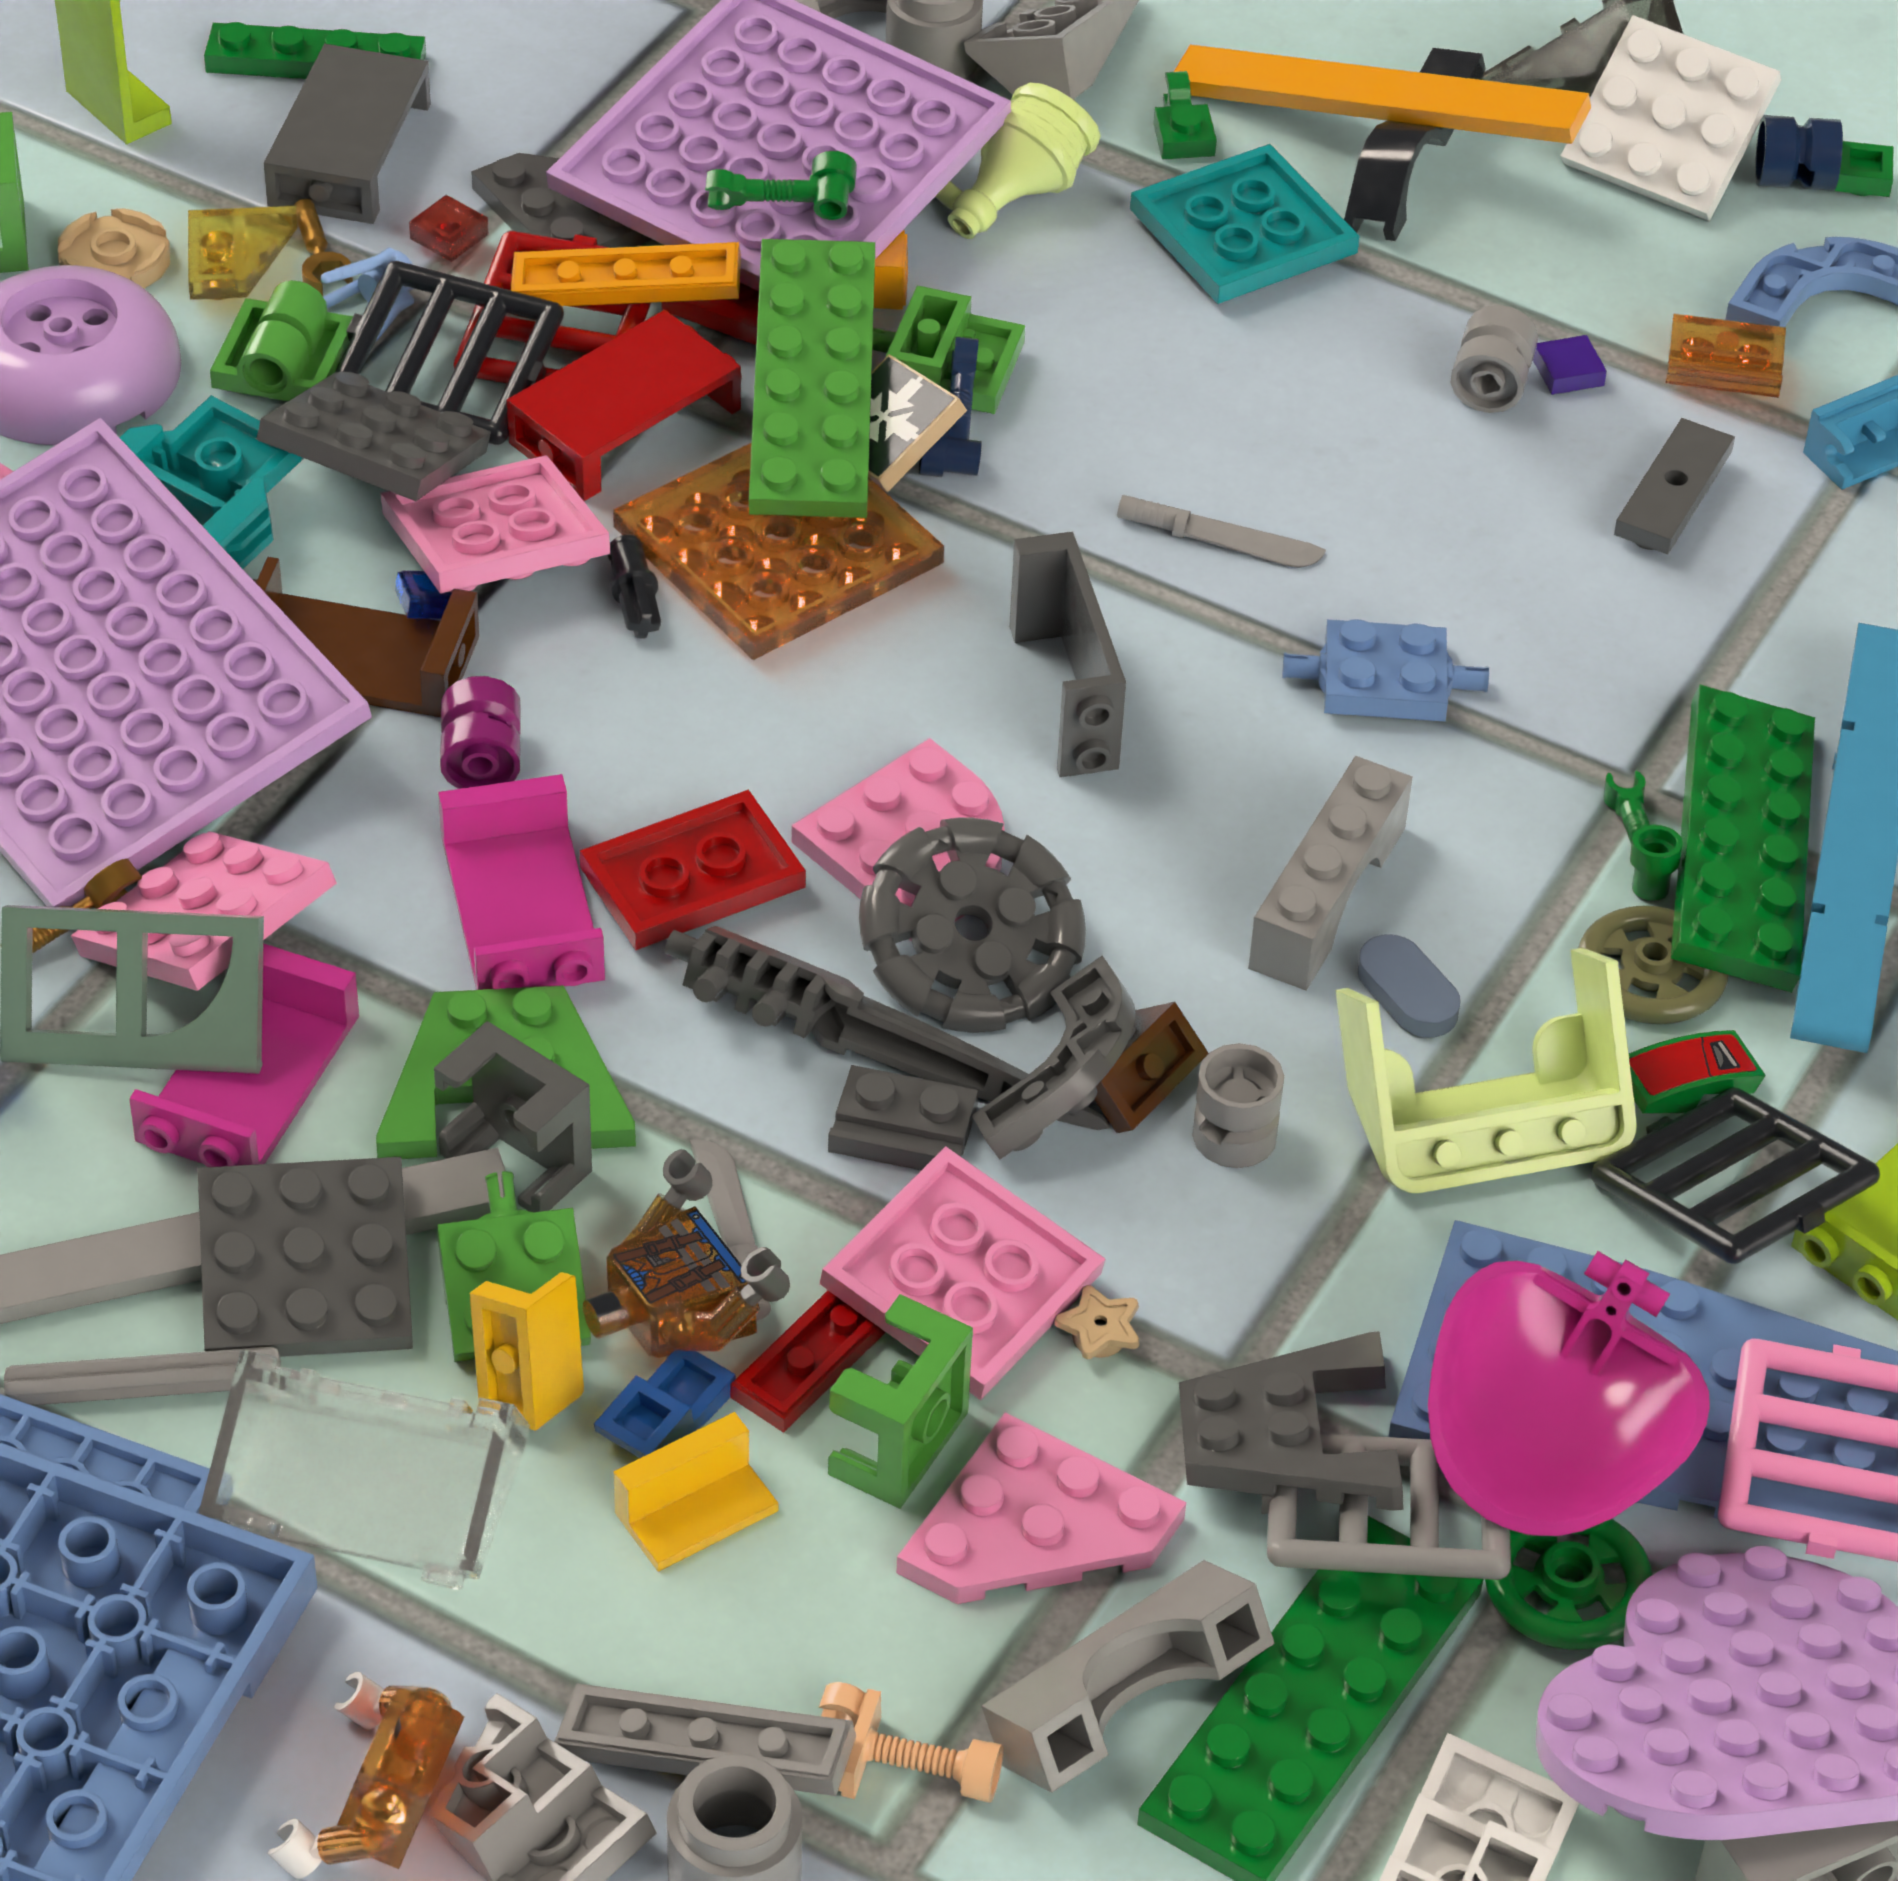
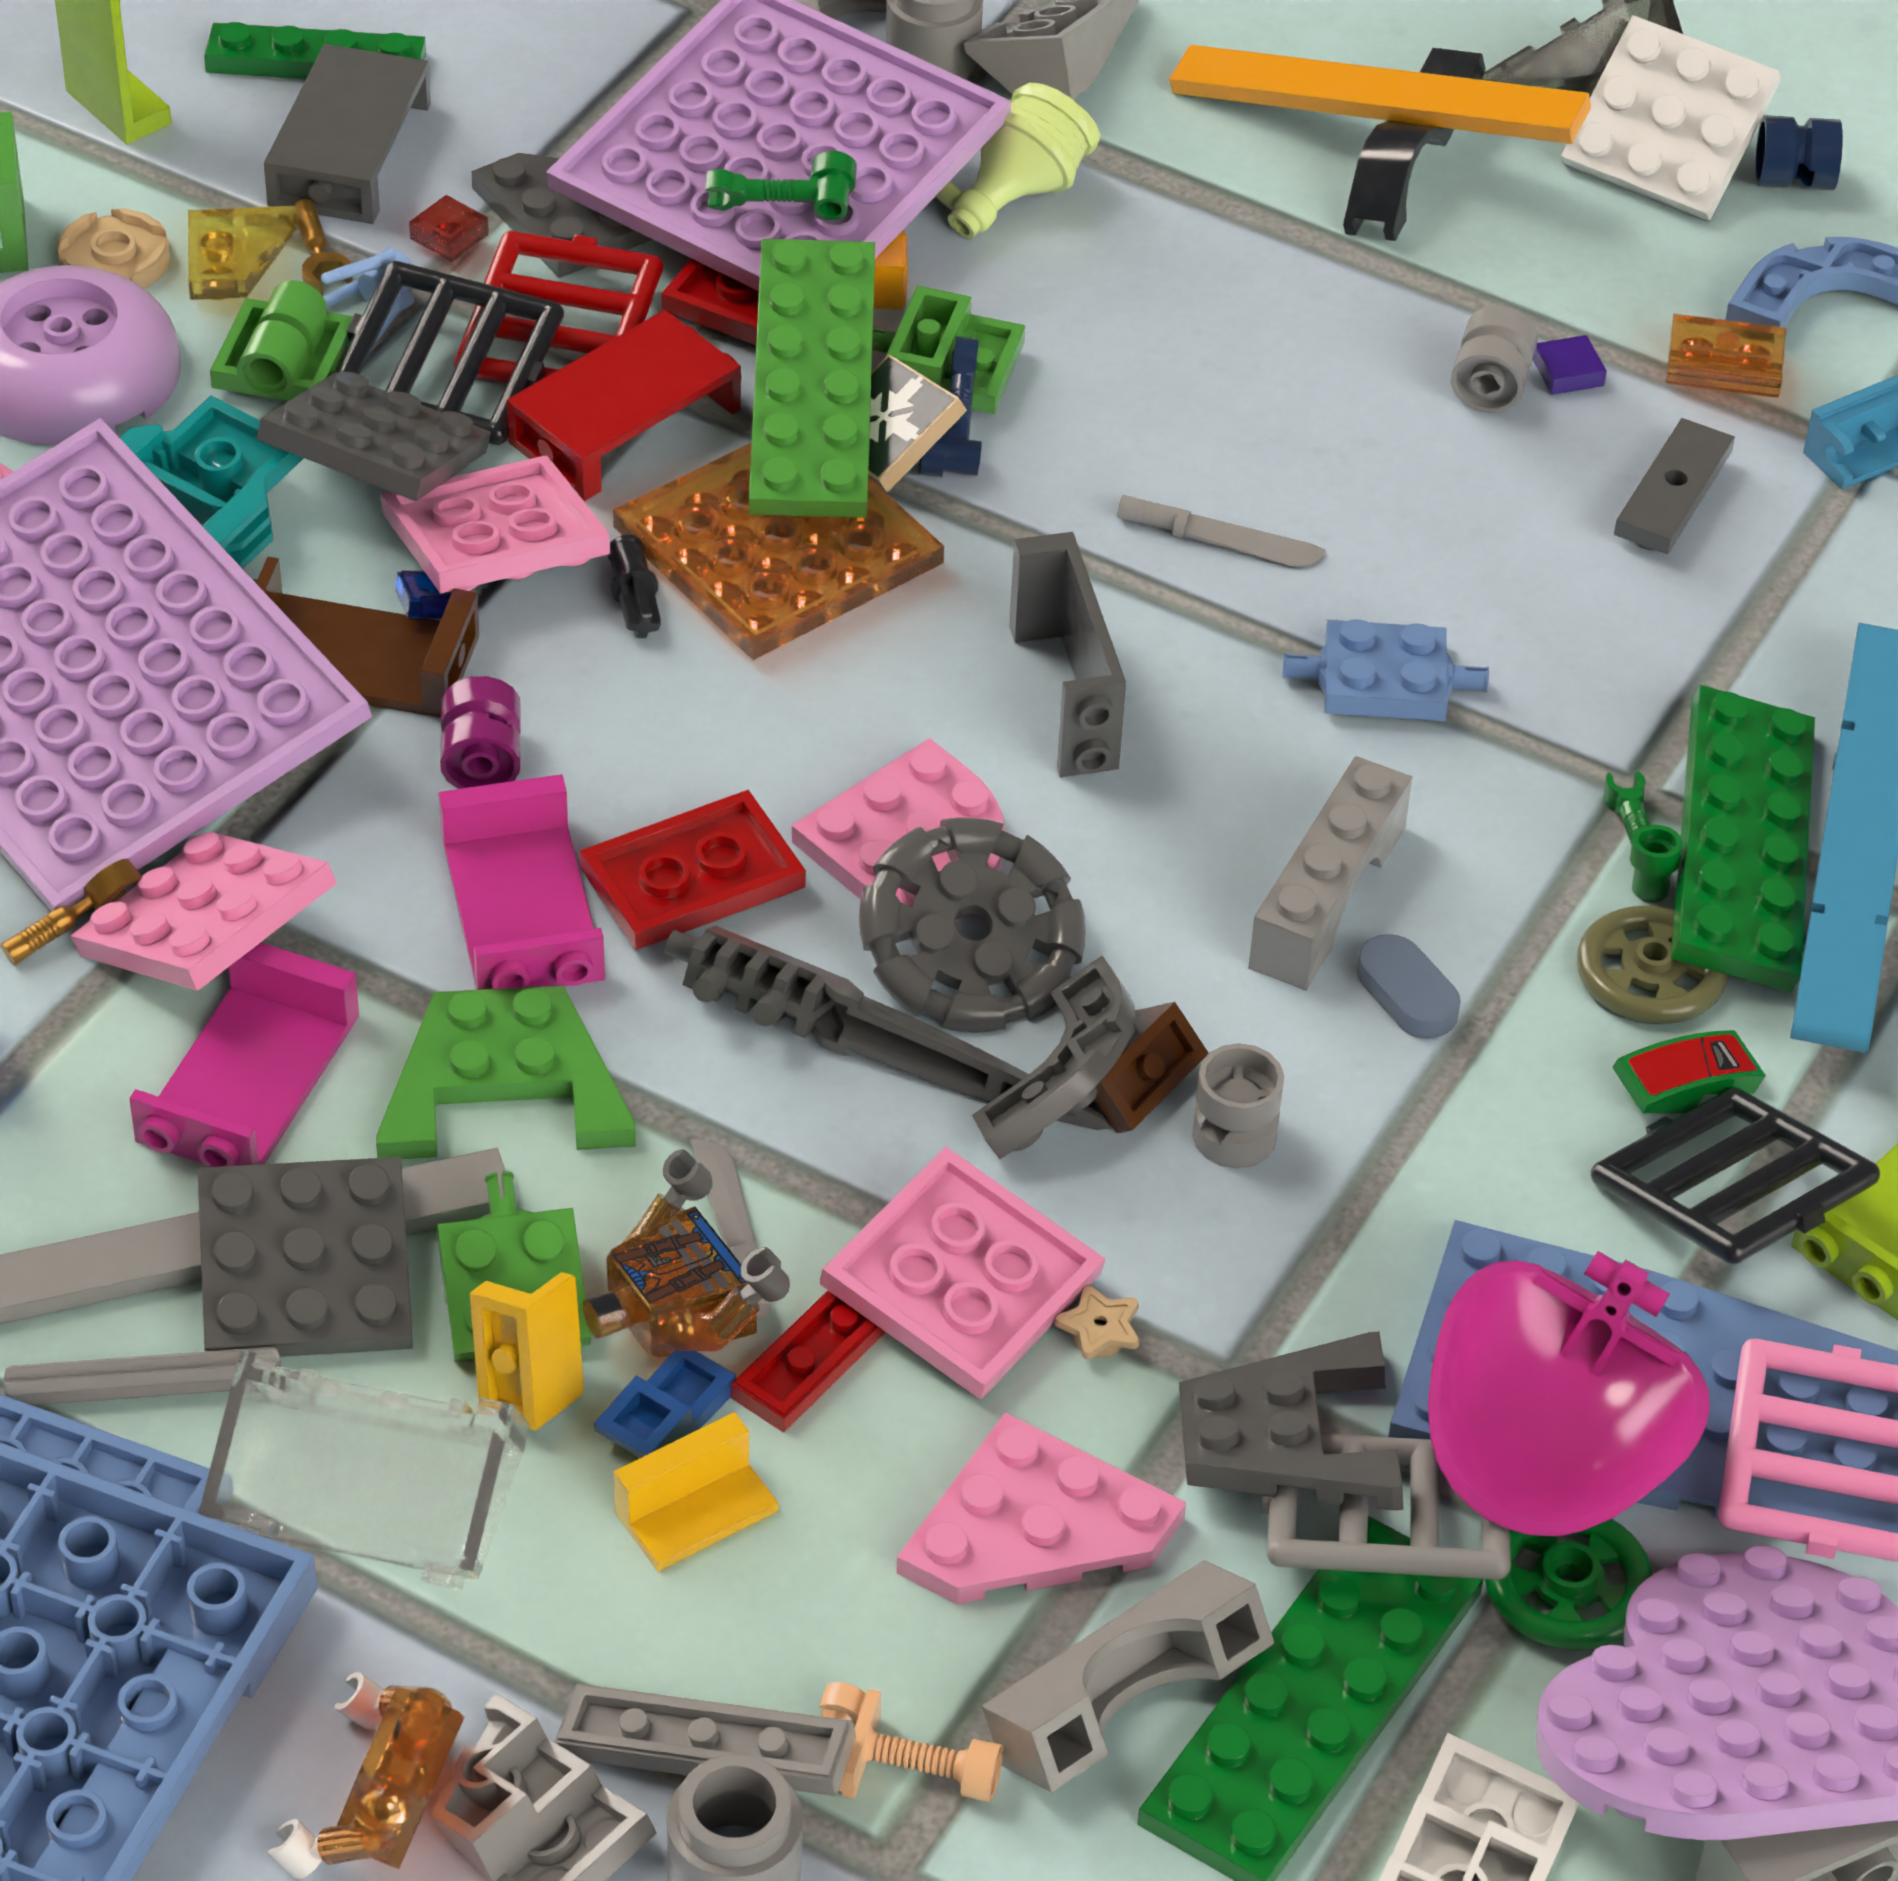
(218, 1040): sand green window -> none
(524, 1104): dark grey panel -> none
(630, 274): light orange tile -> none
(900, 1118): dark grey plate -> none
(911, 1412): bright green panel -> none
(1181, 127): green plate -> none
(1244, 223): teal plate -> none
(1558, 1117): yellowish green windscreen -> none
(1866, 169): green plate -> none

